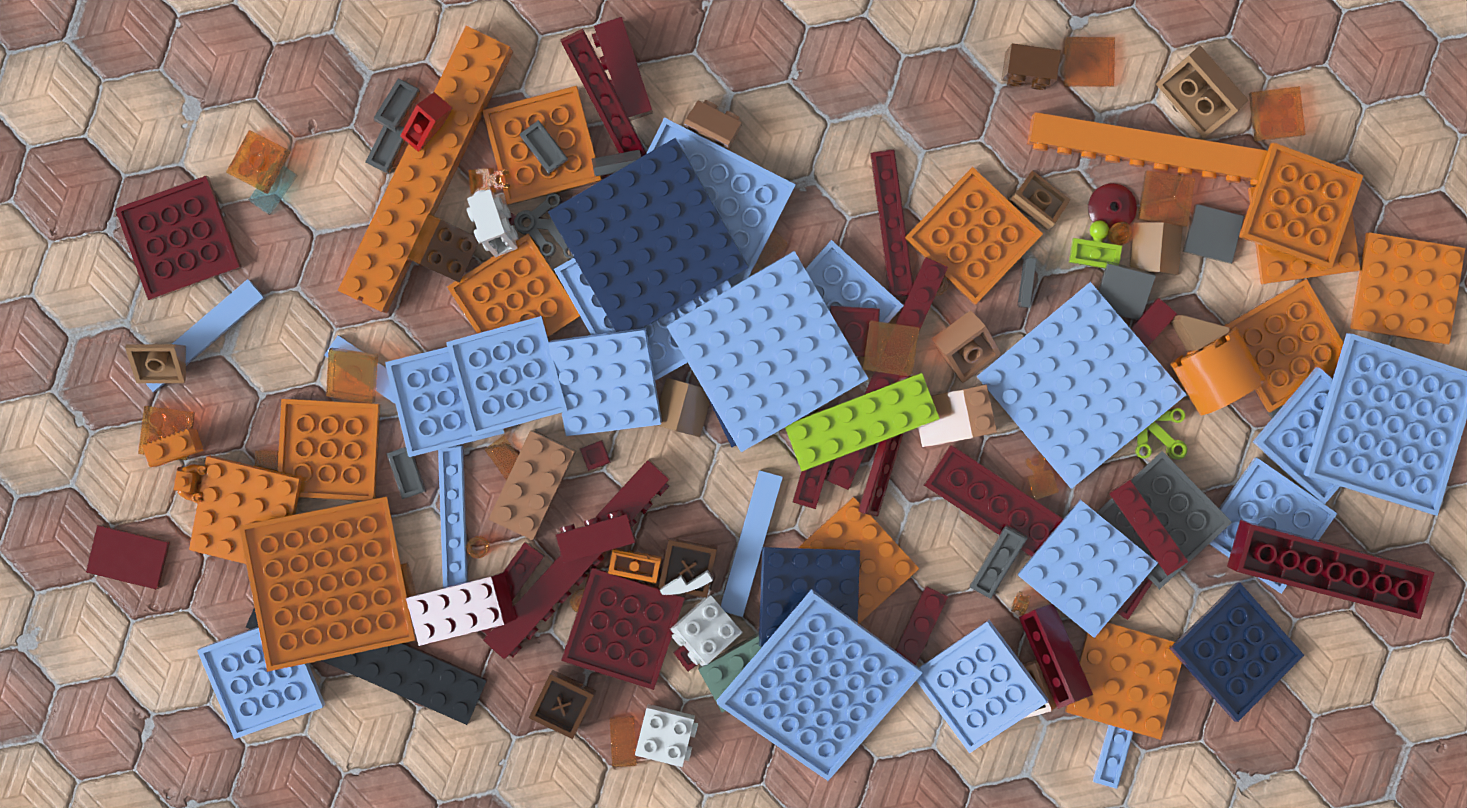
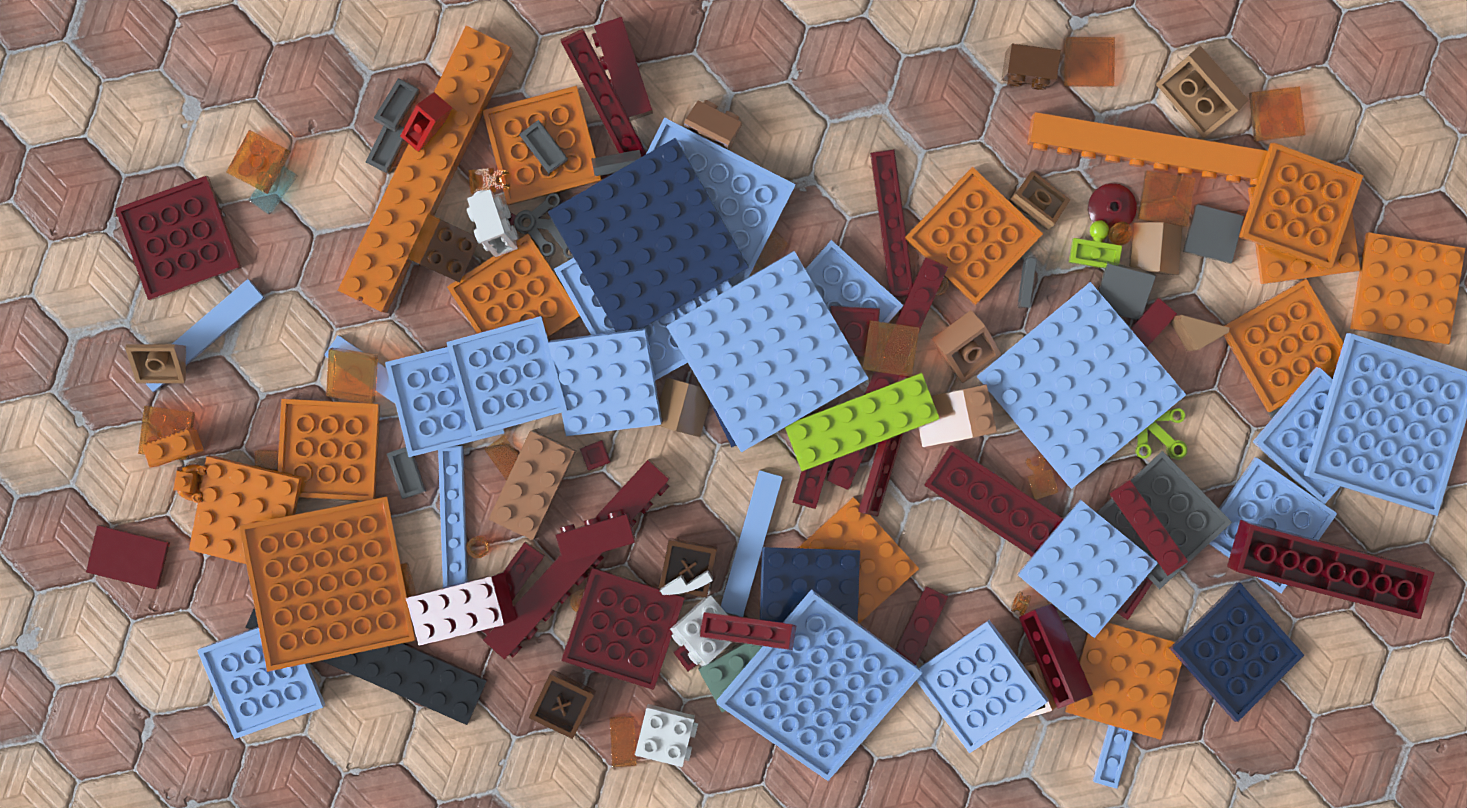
(635, 565): orange brick -> none
(748, 631): none -> dark red plate
(998, 561): dark grey tile -> none
(1218, 373): orange brick -> none

